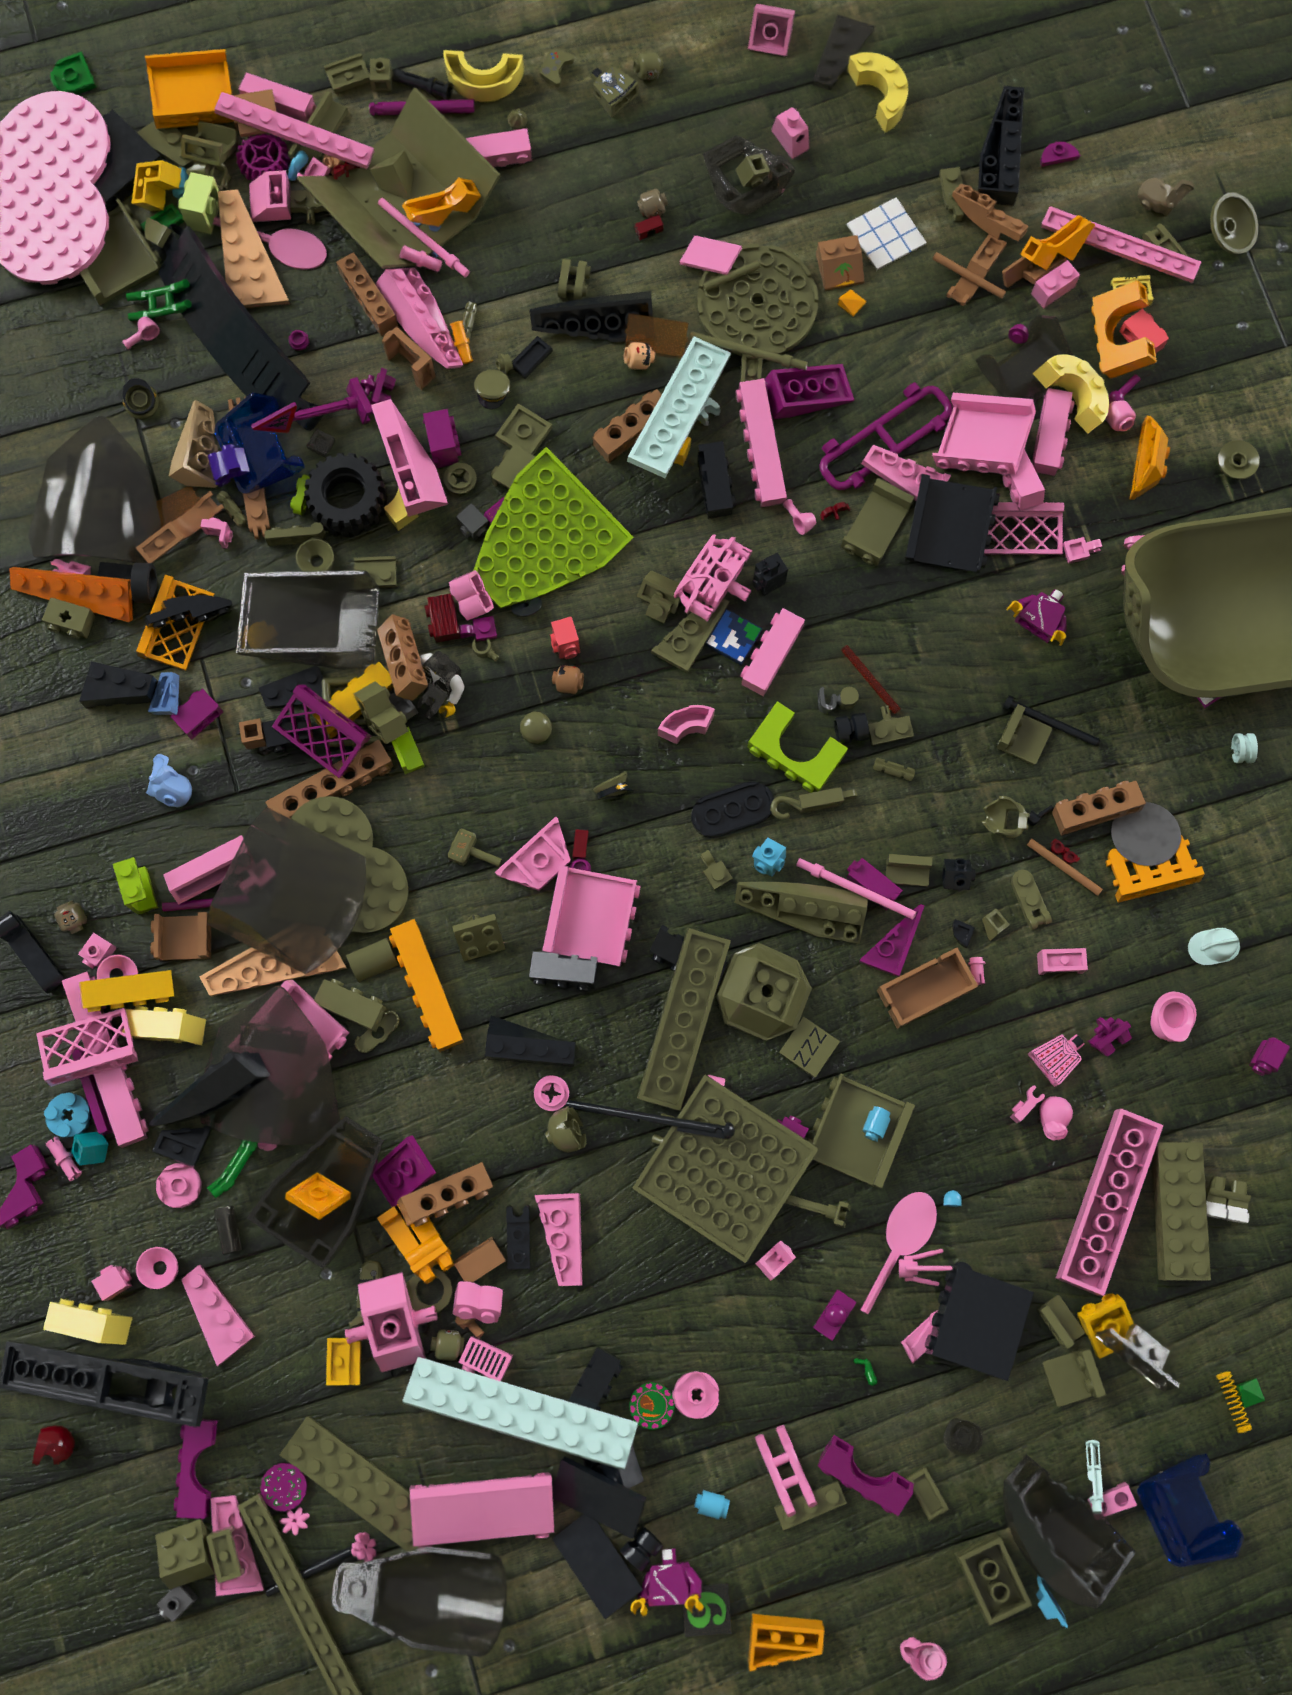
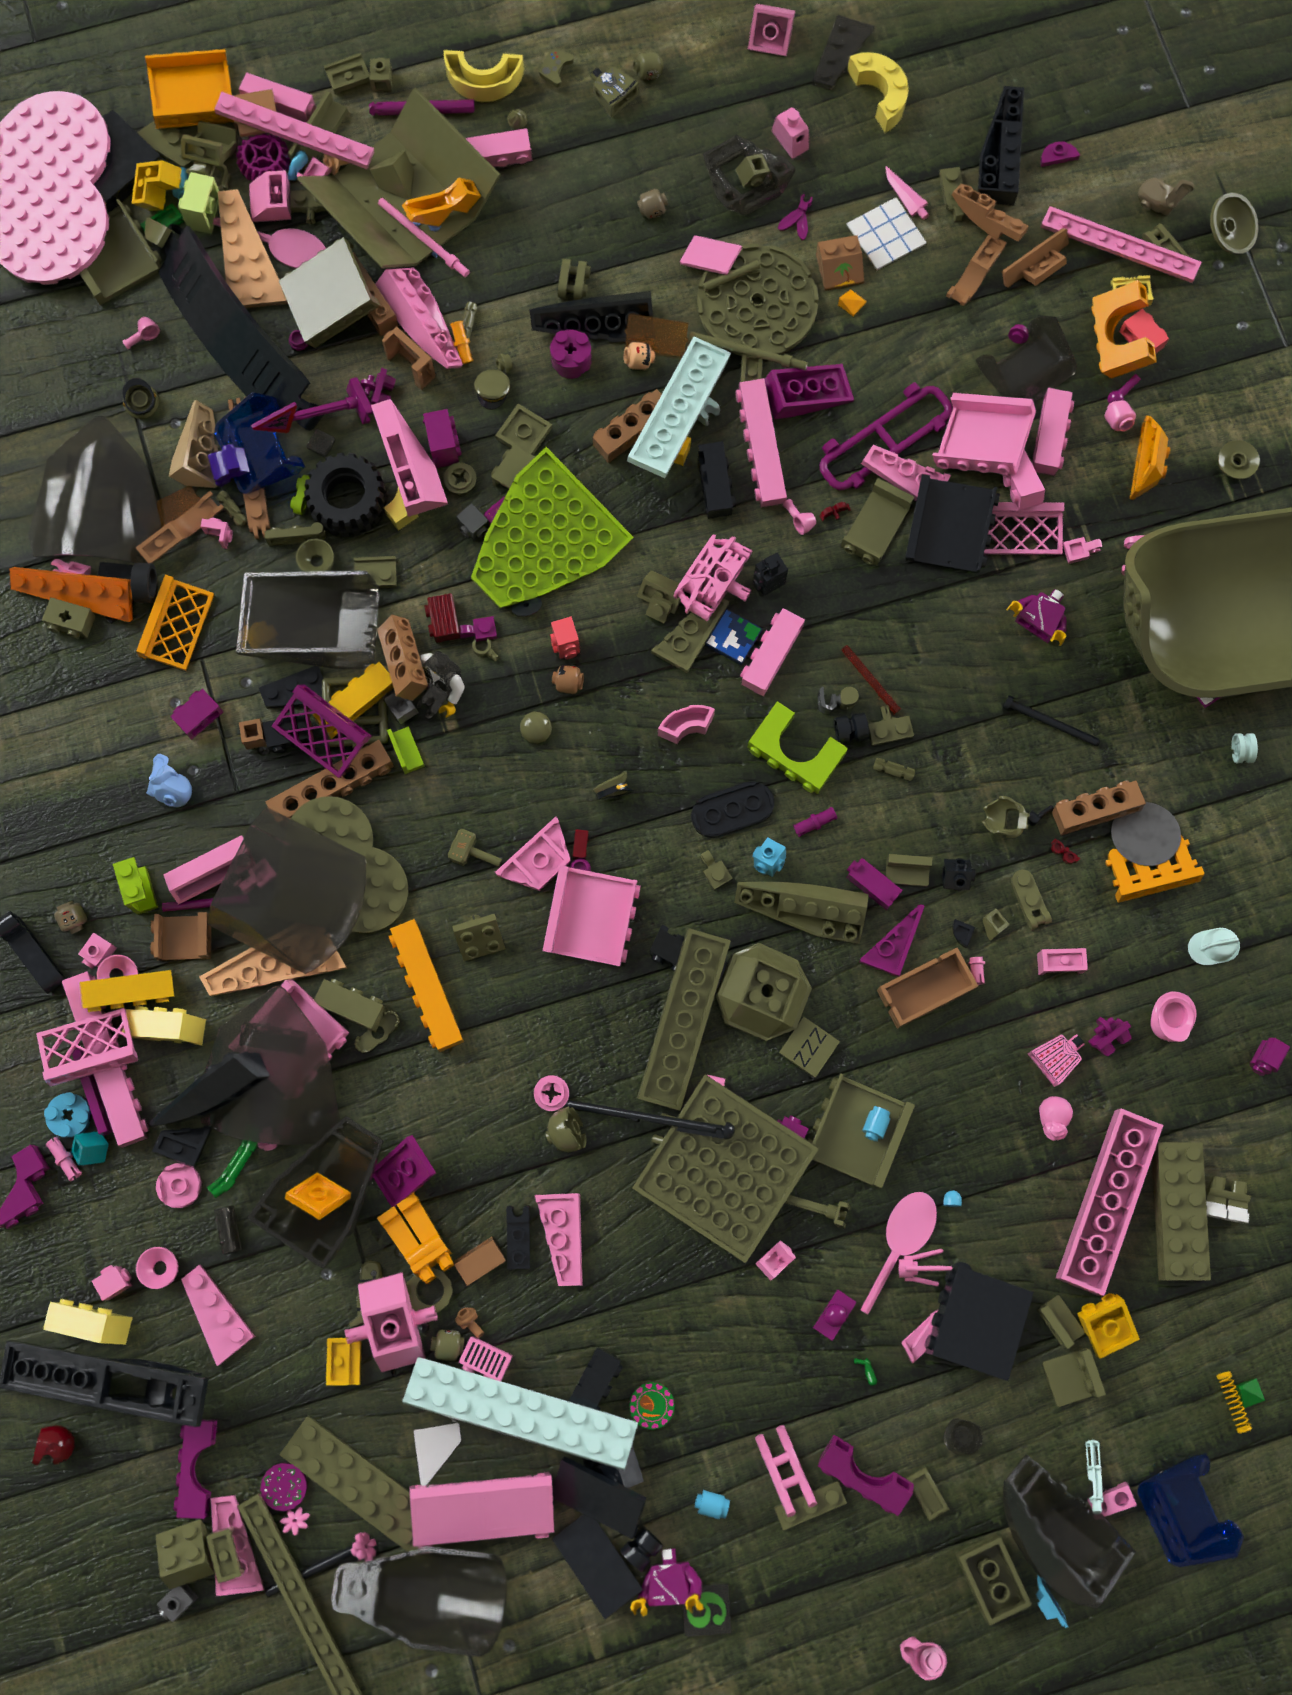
(72, 75): green tile -> none
(114, 685): black wedge -> none
(151, 295): green piece -> none
(166, 695): medium blue wing -> none
(195, 606): black slope -> none
(327, 293): none -> panel
(343, 168): dark red piece -> none
(372, 960): olive brick -> none
(379, 713): olive brick -> none
(411, 1203): medium nougat brick -> none
(421, 259): bright pink pin -> none
(430, 85): black pin -> none
(434, 1448): none -> white sticker
(471, 595): bright pink brick -> none
(477, 1302): bright pink brick -> none
(520, 1044): black wedge -> none
(531, 357): black tile -> none
(563, 971): wedge -> none
(570, 353): none -> magenta brick
(649, 224): dark red piece -> none
(709, 1395): bright pink plate -> none
(783, 1639): light orange wedge -> none
(798, 216): none -> magenta piece
(813, 801): olive piece -> none
(815, 821): none -> magenta pin
(819, 871): bright pink bar -> none
(911, 200): none -> bright pink bar
(969, 275): medium nougat bar -> none
(1022, 1109): bright pink plate -> none
(1024, 736): olive bracket -> none
(1055, 284): bright pink brick -> none
(1064, 867): medium nougat bar -> none
(1065, 241): light orange arch -> none
(1084, 382): light yellow brick -> none
(1141, 1353): clear smoke bracket -> none

